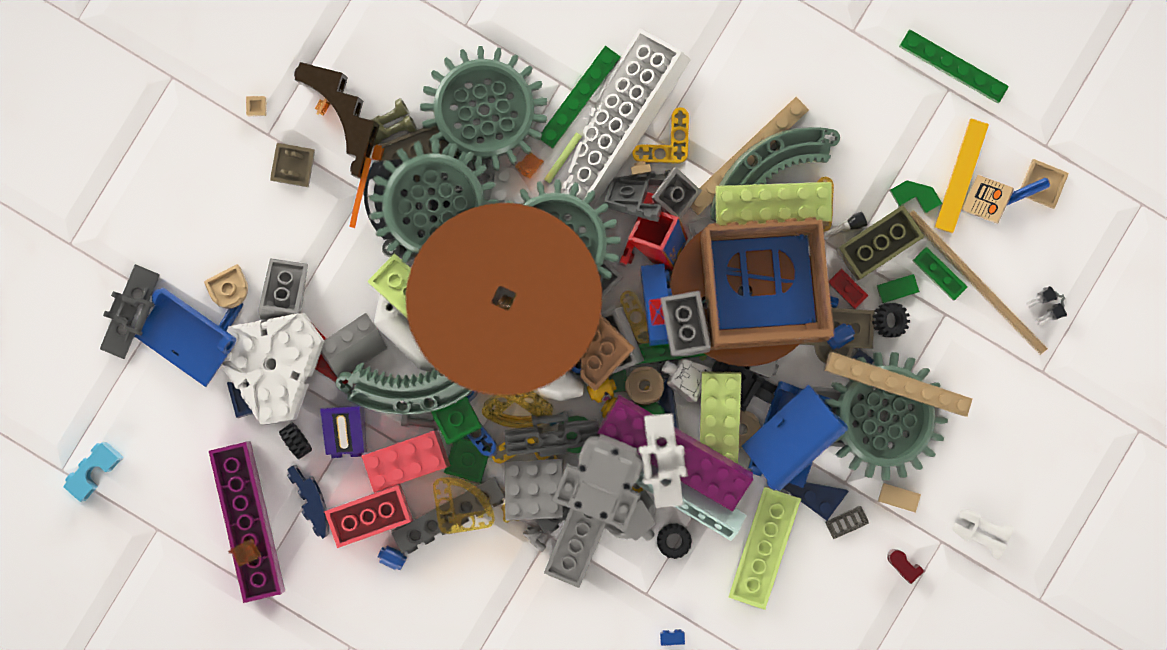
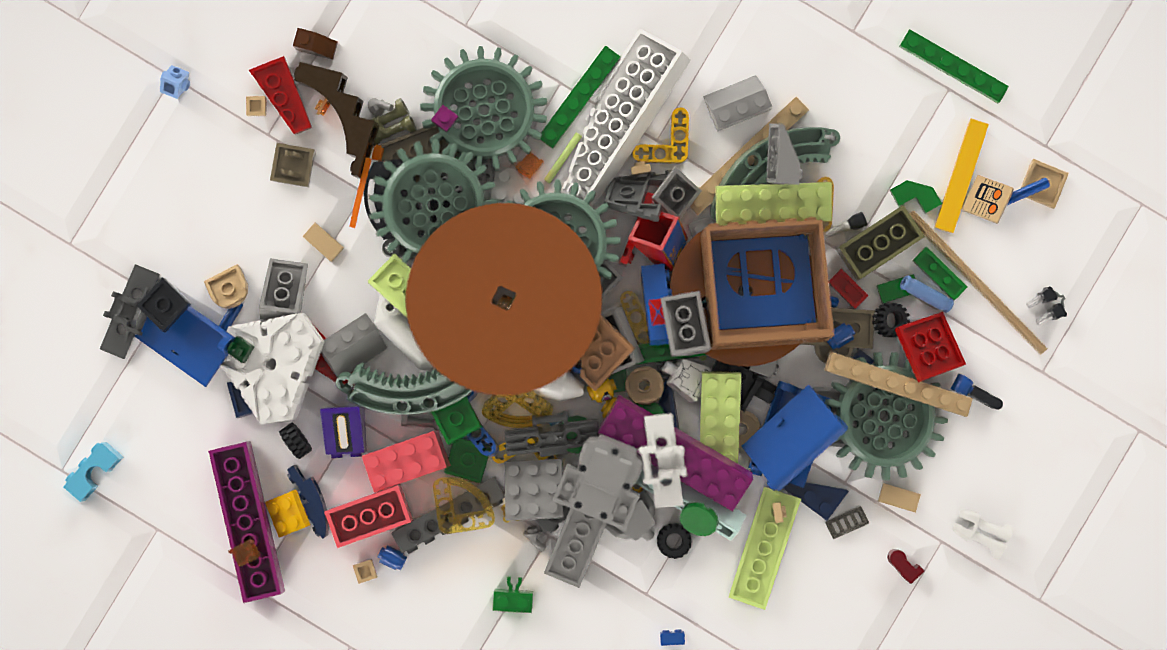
(163, 304): none -> black plate
(174, 82): none -> light blue brick
(240, 349): none -> dark green tile
(282, 92): none -> red wing
(287, 513): none -> yellow plate
(314, 44): none -> reddish brown slope
(323, 242): none -> tan tile
(365, 571): none -> tan plate
(378, 106): none -> light grey plate
(444, 118): none -> magenta plate
(513, 600): none -> green brick
(699, 519): none -> green tile
(737, 102): none -> light grey slope
(779, 512): none -> tan plate
(782, 160): none -> light grey slope
(926, 294): none -> medium blue axle
(930, 346): none -> red plate
(964, 386): none -> piece

